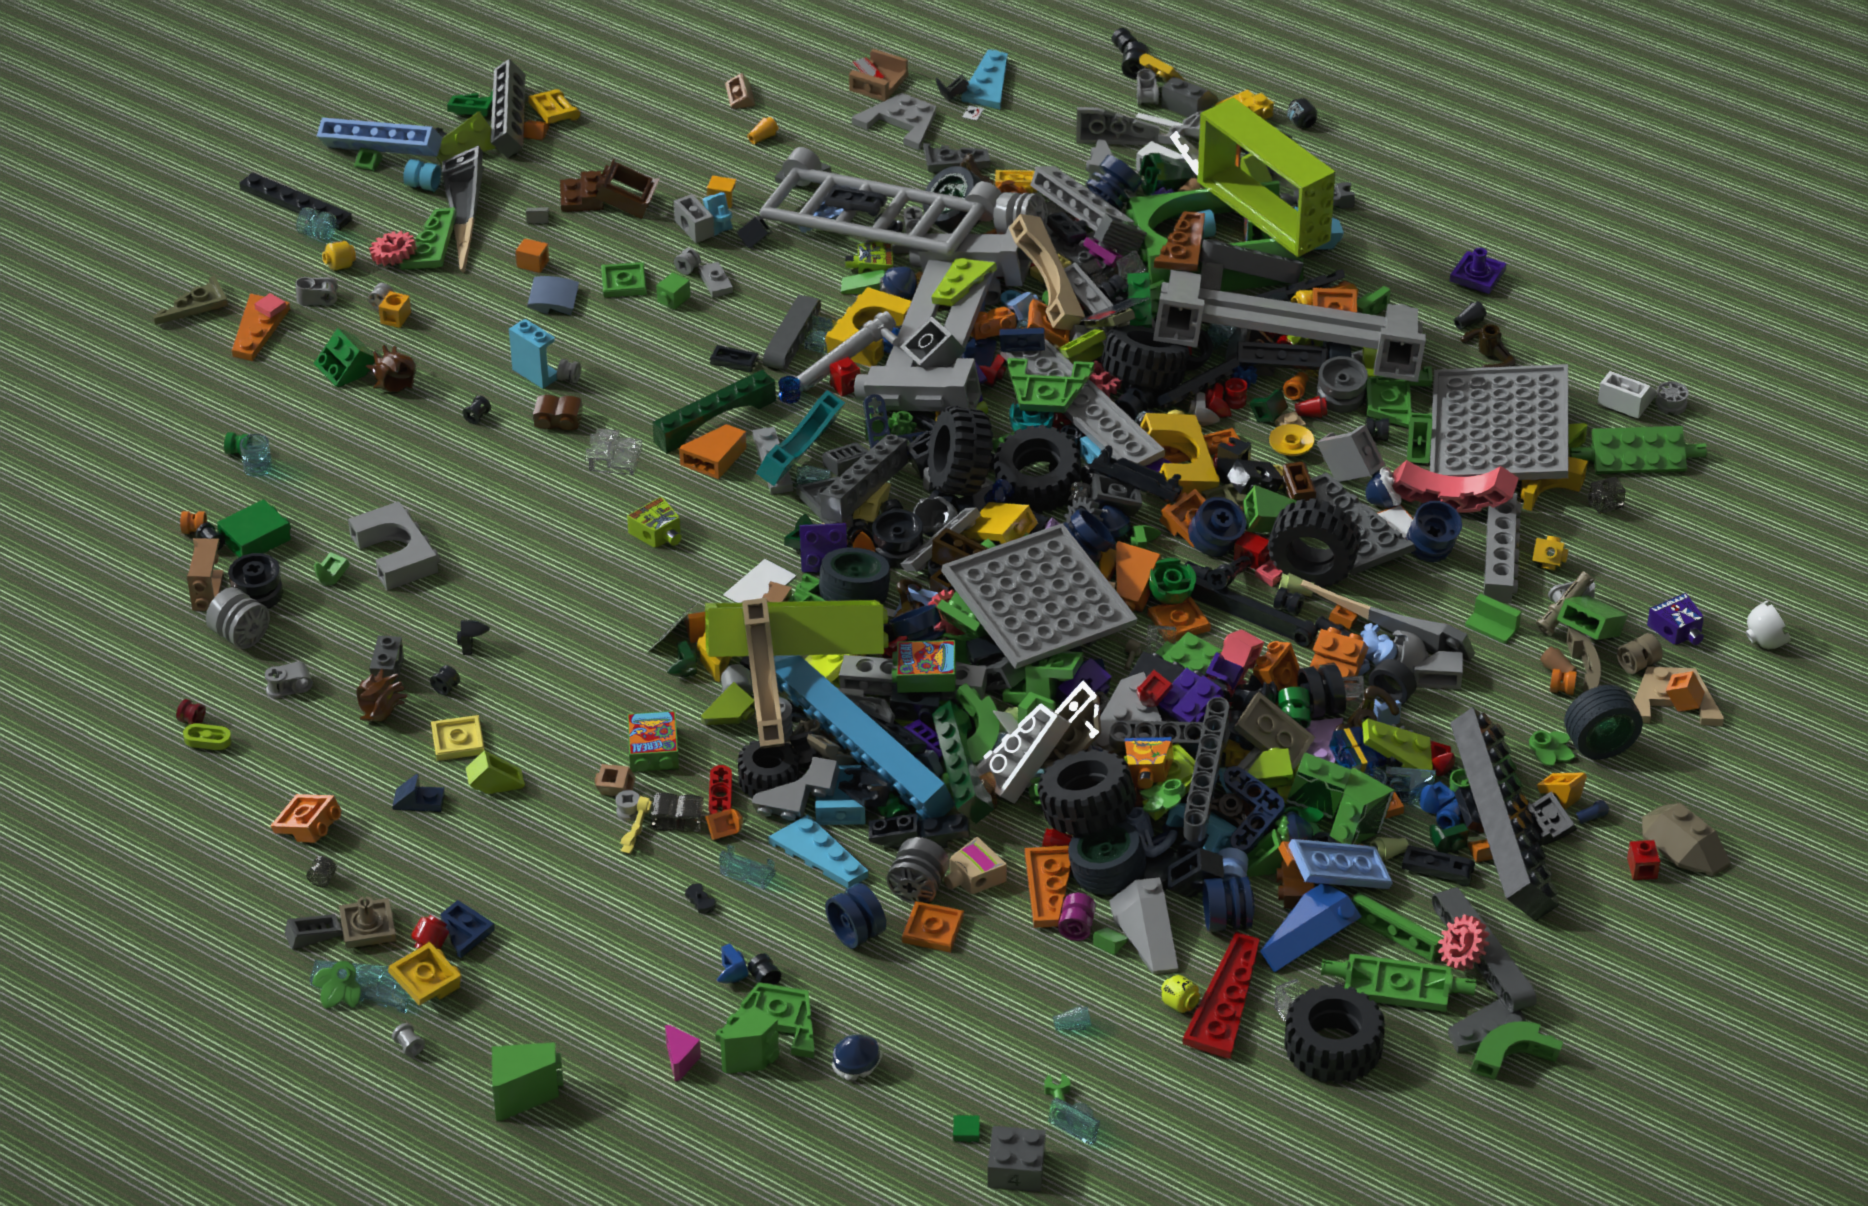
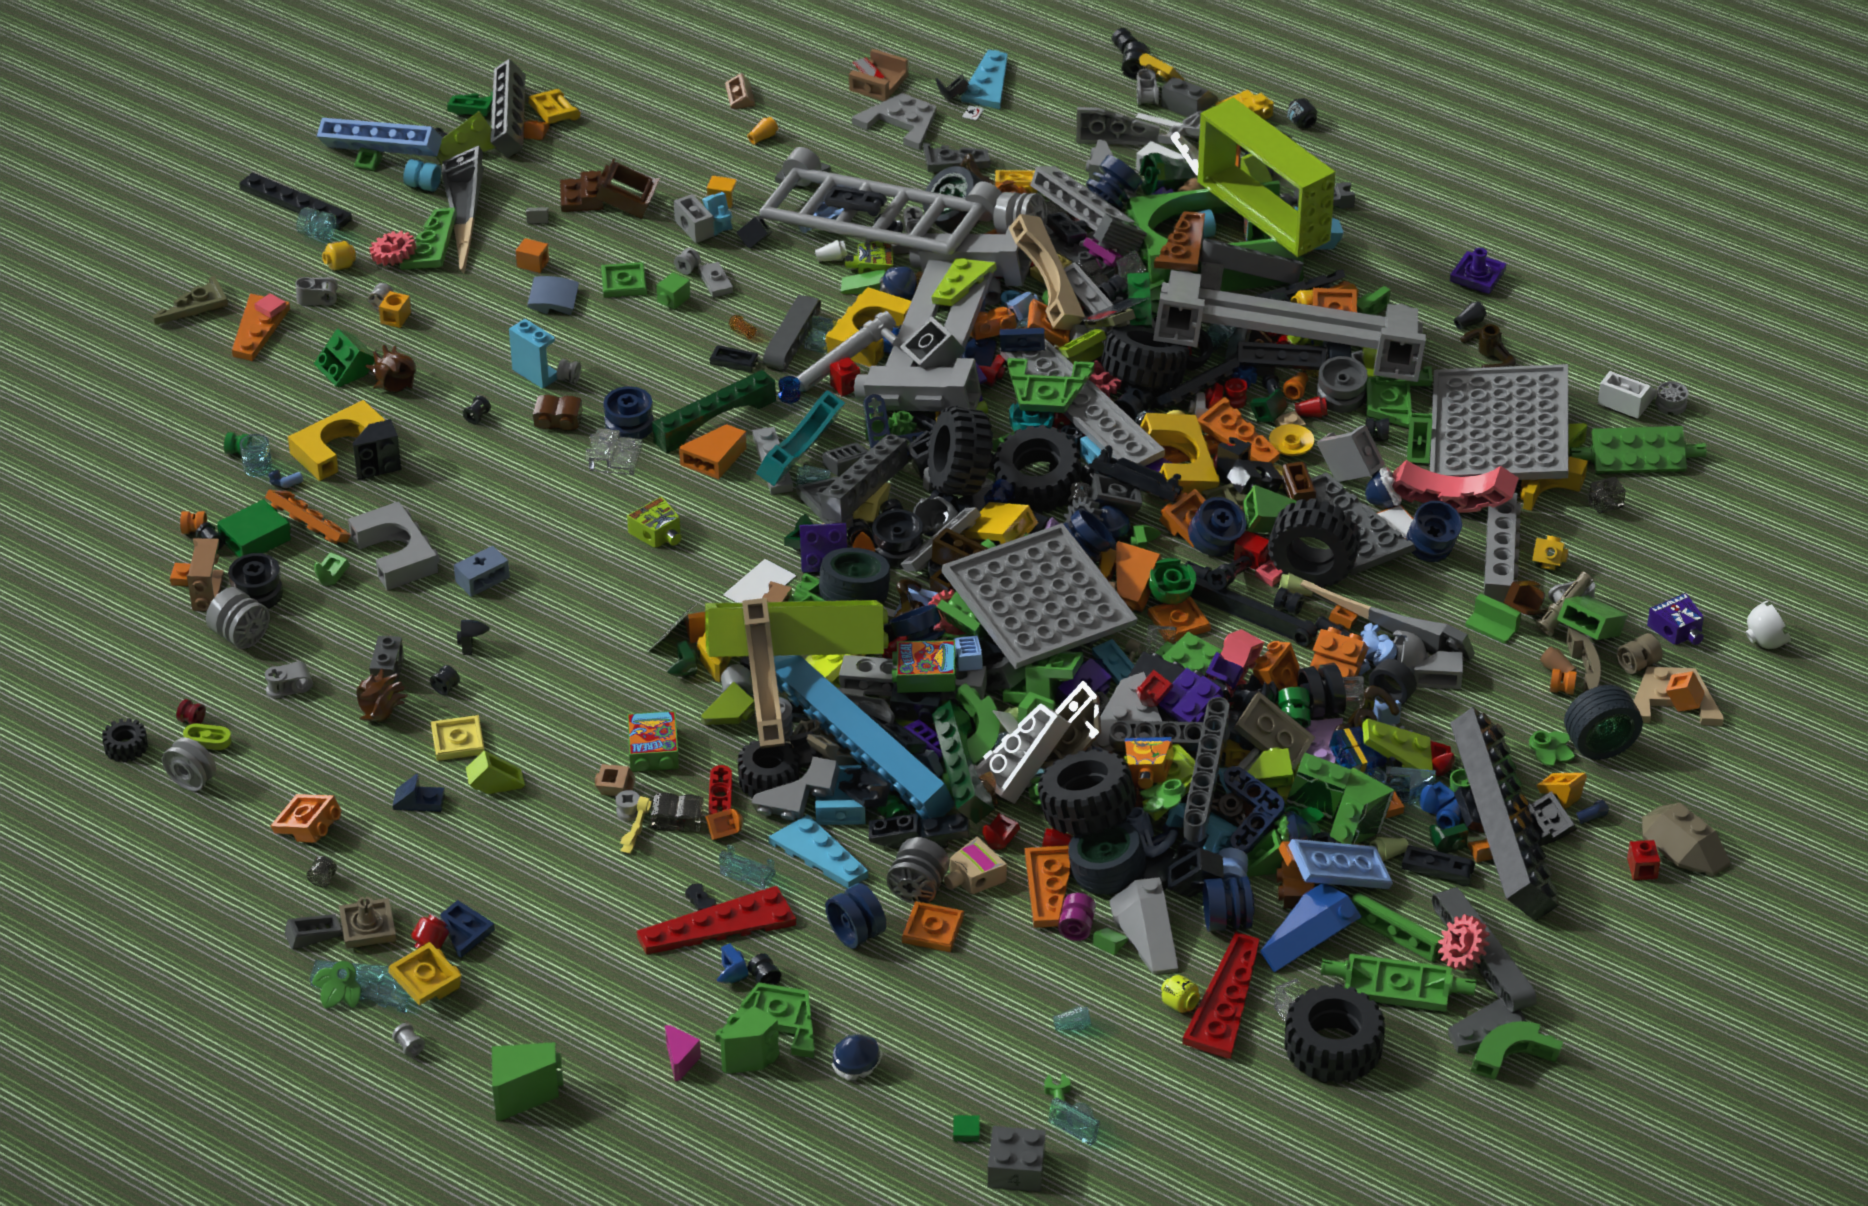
(124, 730): none -> black tyre
(179, 574): none -> orange plate
(189, 764): none -> light grey wheel
(284, 482): none -> arm
(298, 511): none -> orange wing
(309, 444): none -> yellow arch
(377, 450): none -> black slope
(481, 571): none -> sand blue brick
(629, 411): none -> dark blue wheel
(738, 323): none -> clear orange pin
(751, 912): none -> red wing
(832, 252): none -> white cone
(968, 653): none -> light blue slope
(1000, 832): none -> red plate
(1114, 660): none -> medium azure plate
(1225, 422): none -> orange wing
(1271, 383): none -> black pin
(1526, 597): none -> reddish brown panel

